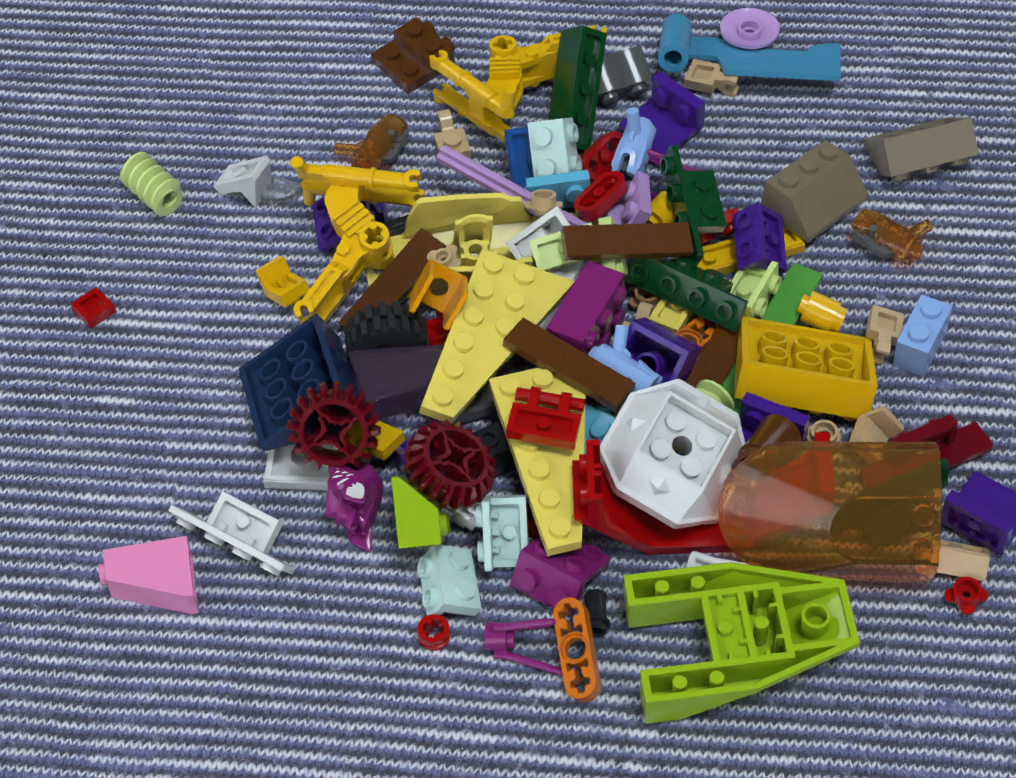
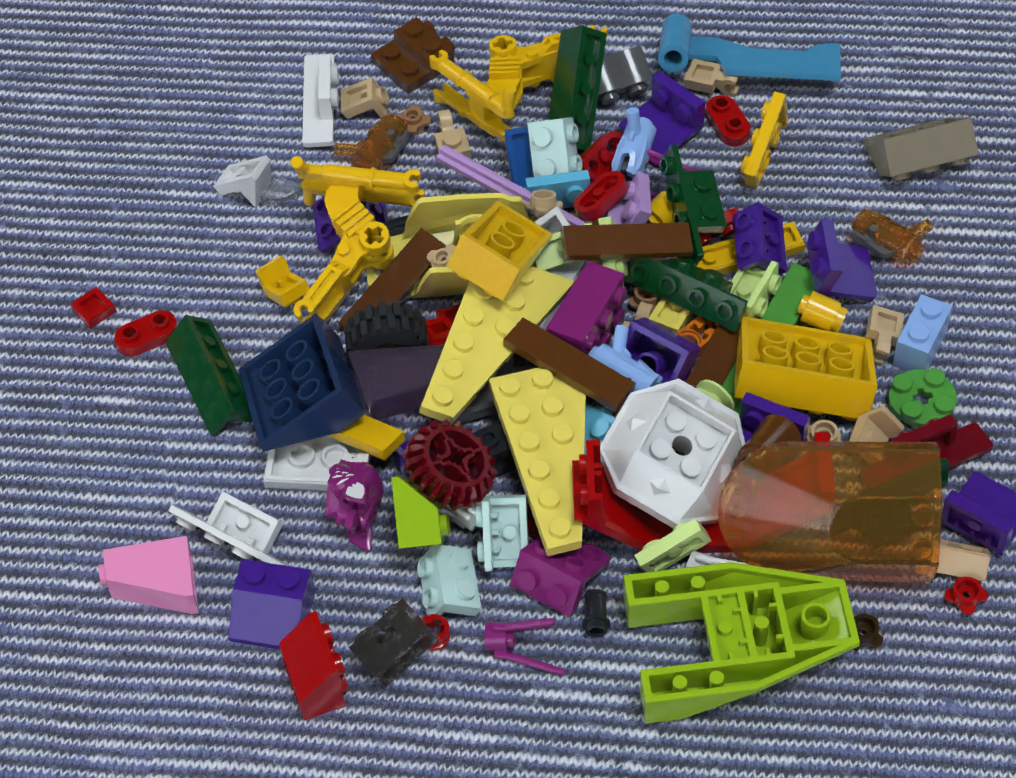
(145, 332): none -> red plate
(151, 184): yellowish green piece -> none
(208, 373): none -> dark green panel
(269, 602): none -> dark purple slope
(313, 443): dark red gear -> none
(314, 667): none -> red slope
(319, 100): none -> white bracket
(364, 97): none -> tan bracket
(389, 659): none -> clear smoke brick
(415, 120): none -> medium nougat plate
(448, 303): light orange piece -> none
(498, 250): none -> yellow slope
(542, 424): red plate -> none
(572, 676): orange beam -> none
(675, 546): none -> yellowish green plate
(728, 120): none -> red plate
(749, 28): lavender dish -> none
(775, 117): none -> yellow wing
(815, 191): dark tan slope -> none
(838, 267): none -> dark purple bracket
(869, 625): none -> dark brown plate
(926, 383): none -> bright green plate

